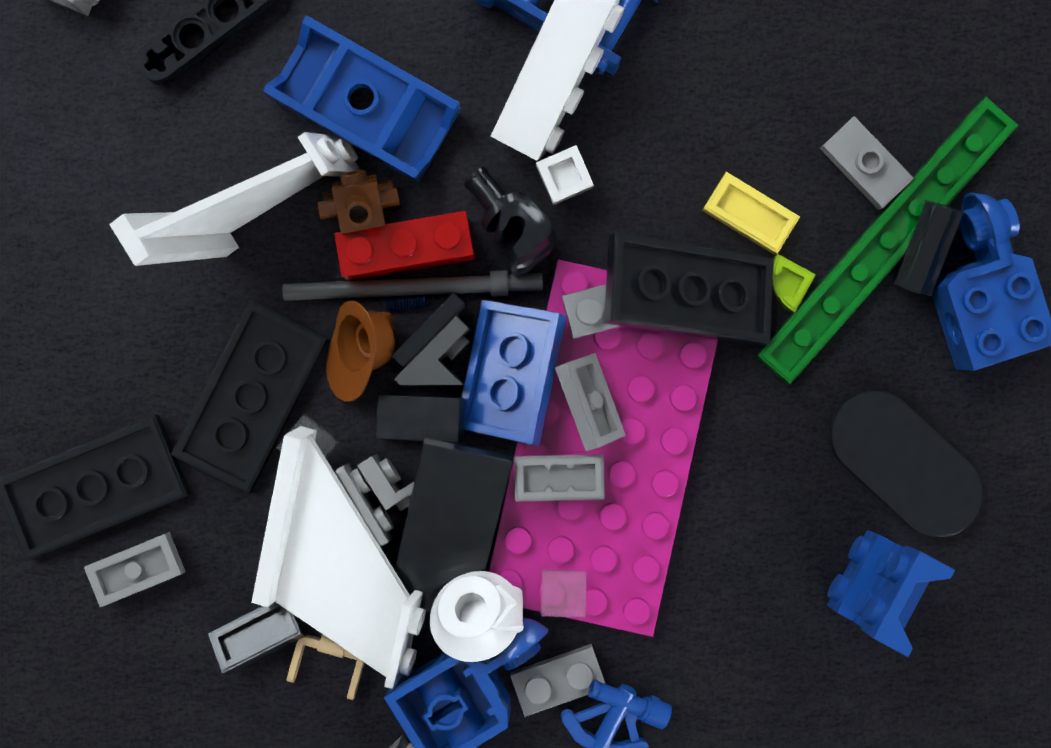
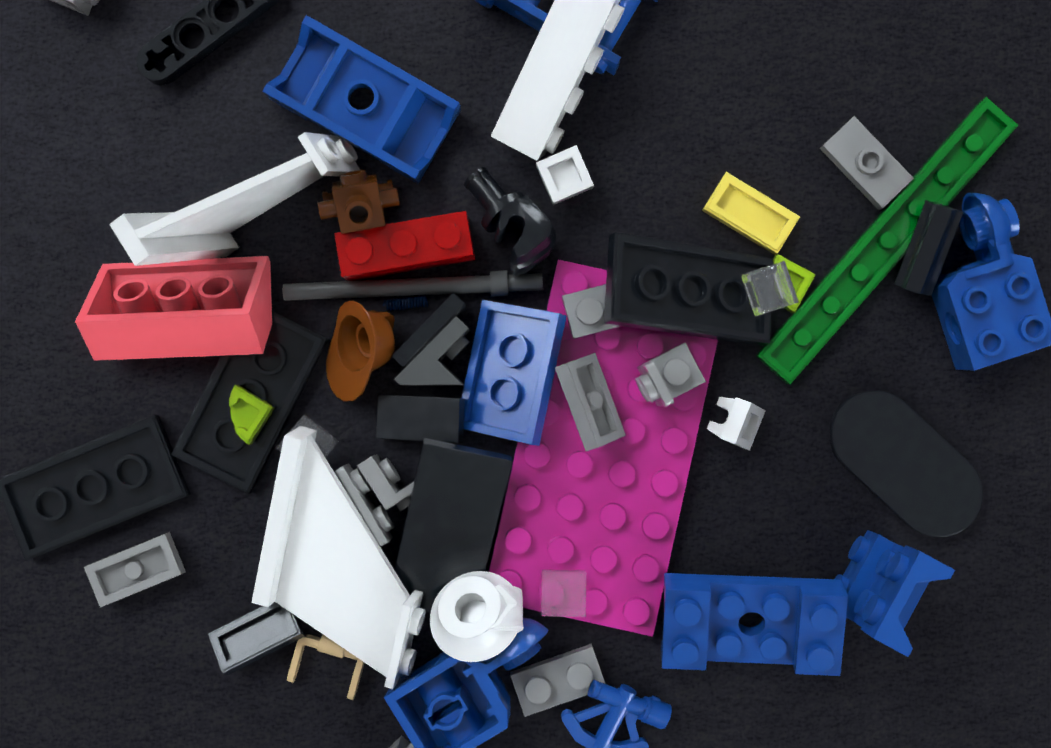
(178, 309): none -> coral slope
(248, 413): none -> lime tile
(559, 477): light grey plate -> none
(669, 376): none -> light grey bracket
(741, 423): none -> white tile
(769, 288): none -> clear tile
(798, 628): none -> blue piece

